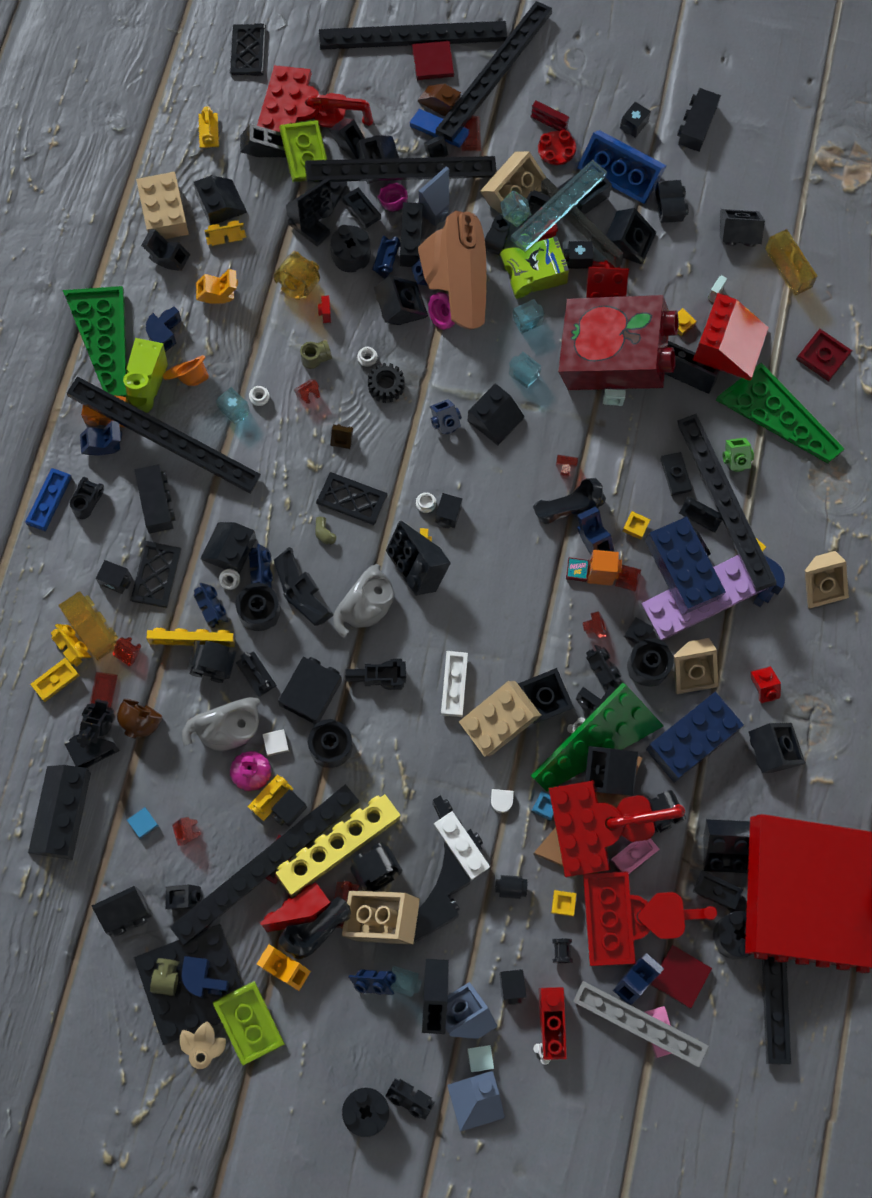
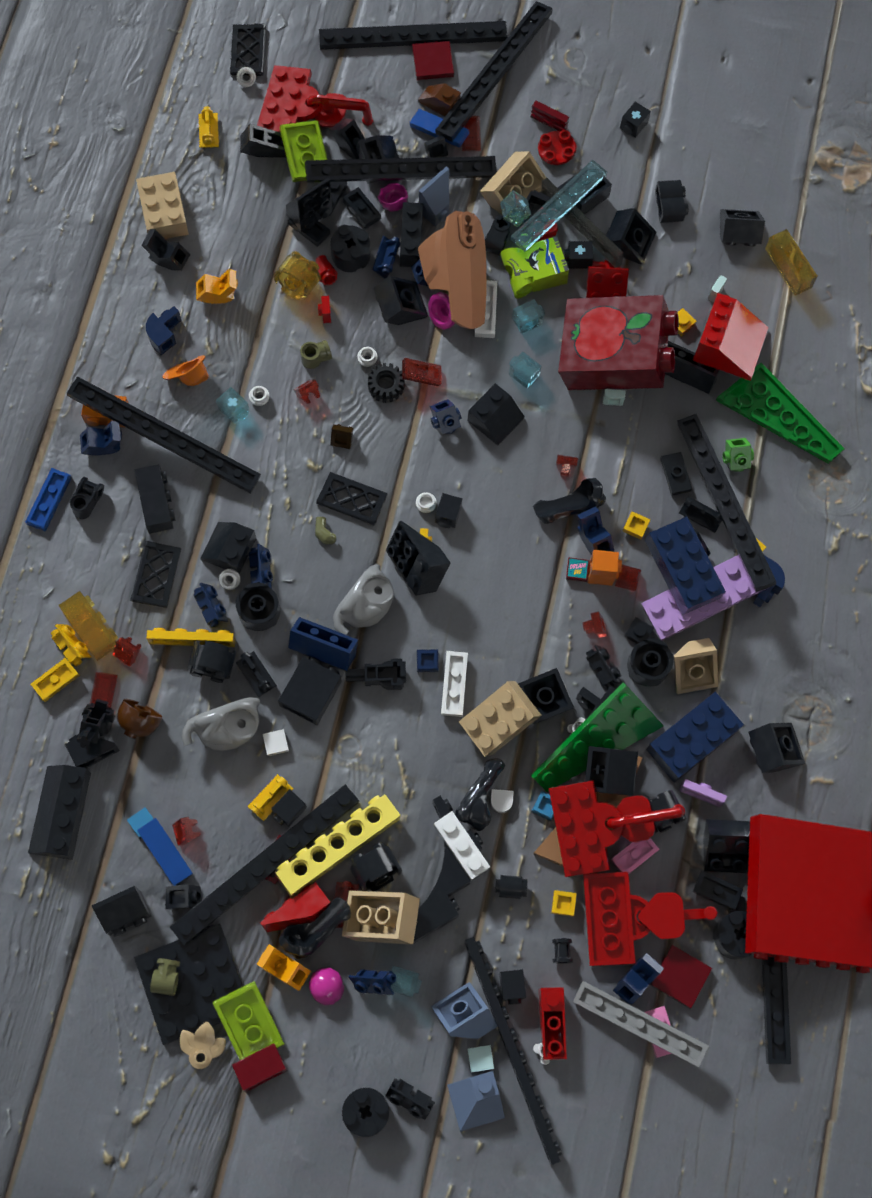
(101, 324): green wing -> none
(114, 577): black brick -> none
(145, 373): lime piece -> none
(164, 851): none -> blue tile
(195, 978): dark blue brick -> none
(217, 233): yellow hinge -> none
(219, 199): black slope -> none
(242, 81): none -> white plate
(255, 777): dark pink hair -> none
(259, 1067): none -> dark red brick
(300, 589): black plate -> none
(323, 643): none -> dark blue brick
(326, 986): none -> dark pink hair
(327, 272): none -> red cone
(339, 736): black brick -> none
(421, 372): none -> clear red plate
(427, 660): none -> dark blue tile
(435, 996): black brick -> none
(474, 805): none -> black hair
(487, 330): none -> white plate
(516, 1057): none -> black plate
(625, 166): blue slope -> none
(698, 119): black brick -> none
(703, 792): none -> lavender plate
(767, 684): red bracket -> none
(824, 355): dark red tile -> none
(826, 580): tan slope -> none

